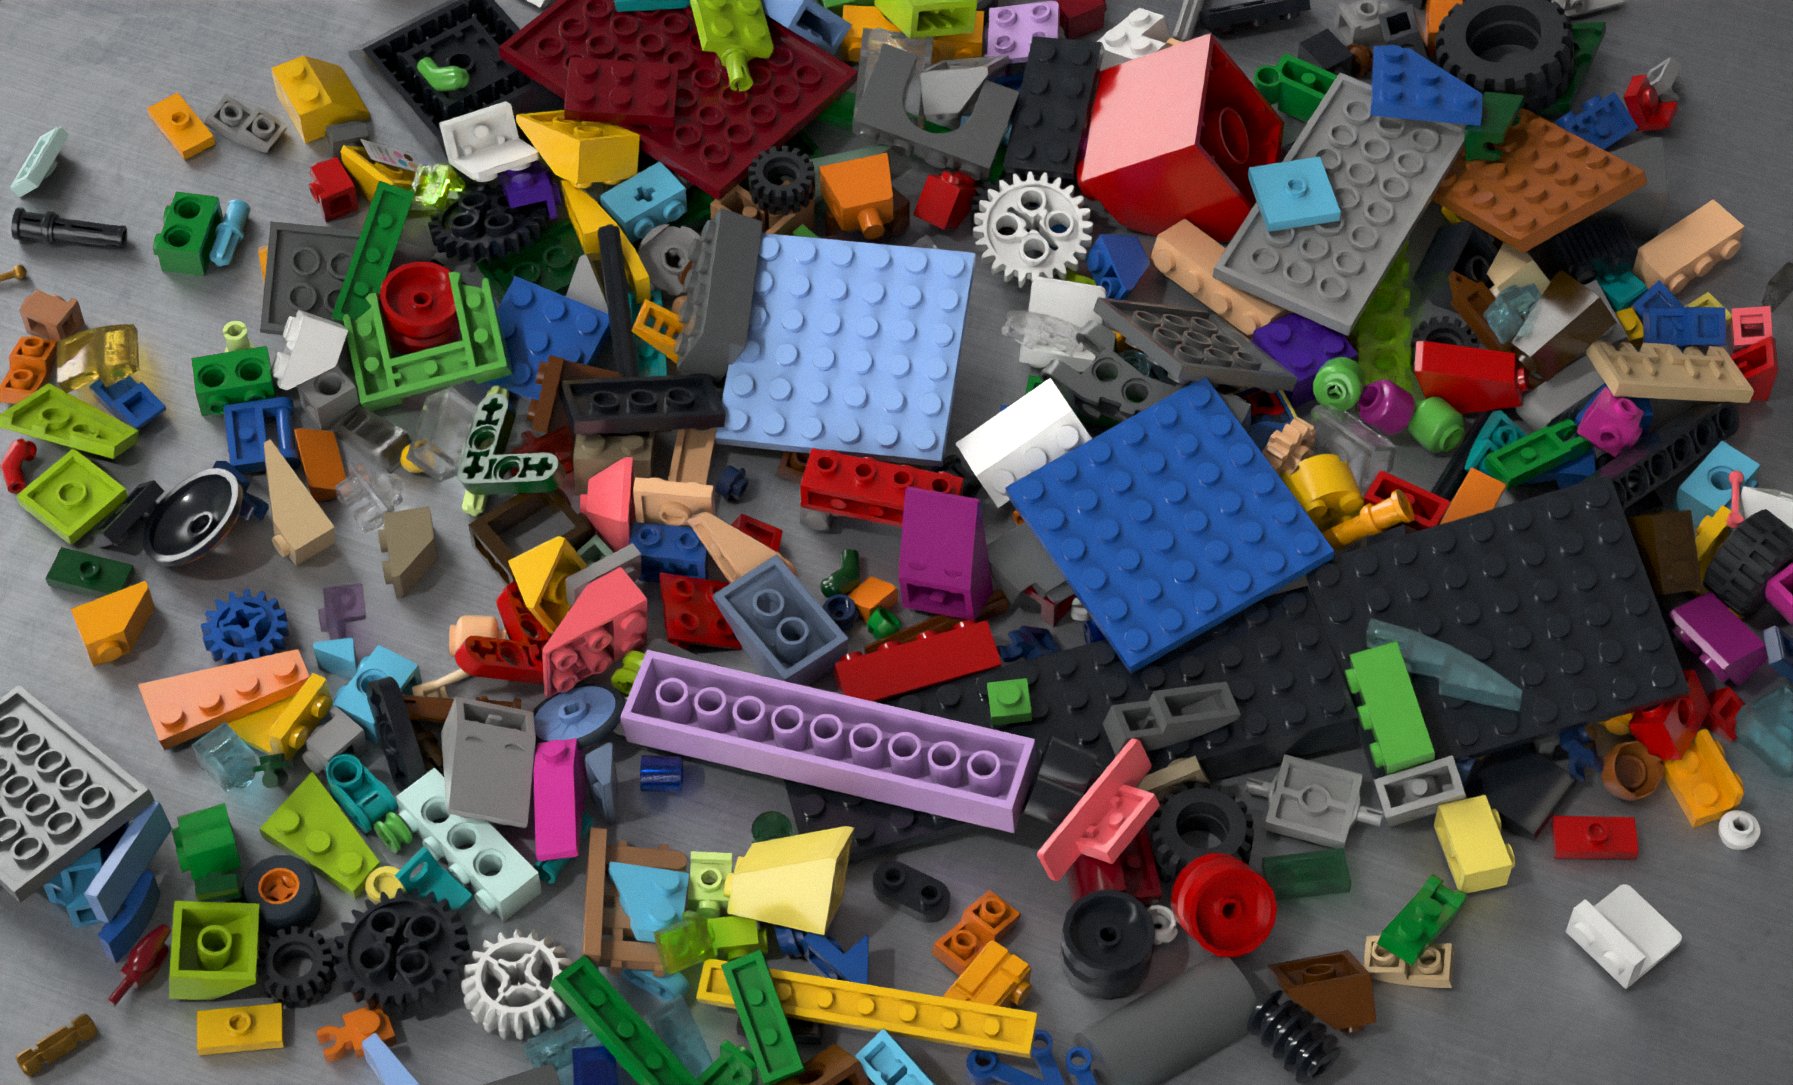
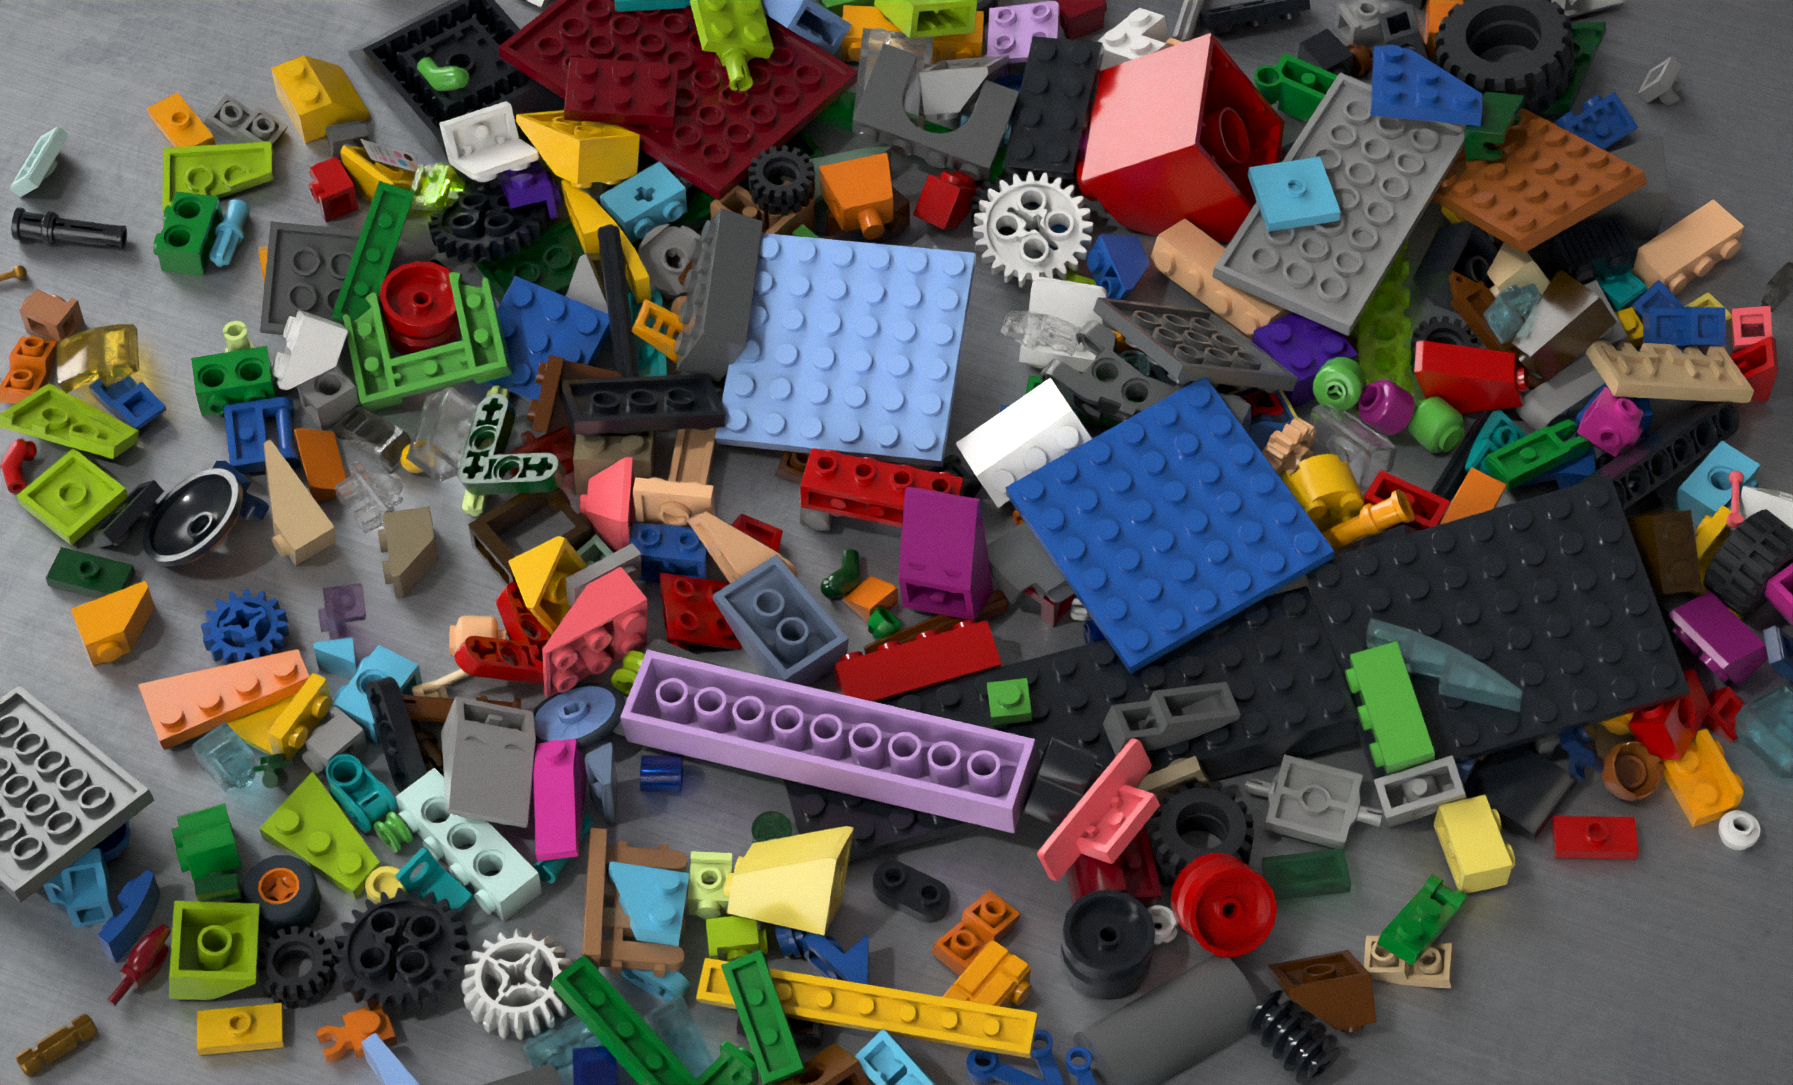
(128, 861): medium blue tile -> none
(216, 169): none -> lime wing
(685, 942): clear neon green bracket -> none
(732, 483): dark blue plate -> none
(841, 605): dark blue plate -> none
(1028, 643): dark blue plate -> none
(1623, 934): white bracket -> none
(1644, 106): red bracket -> none

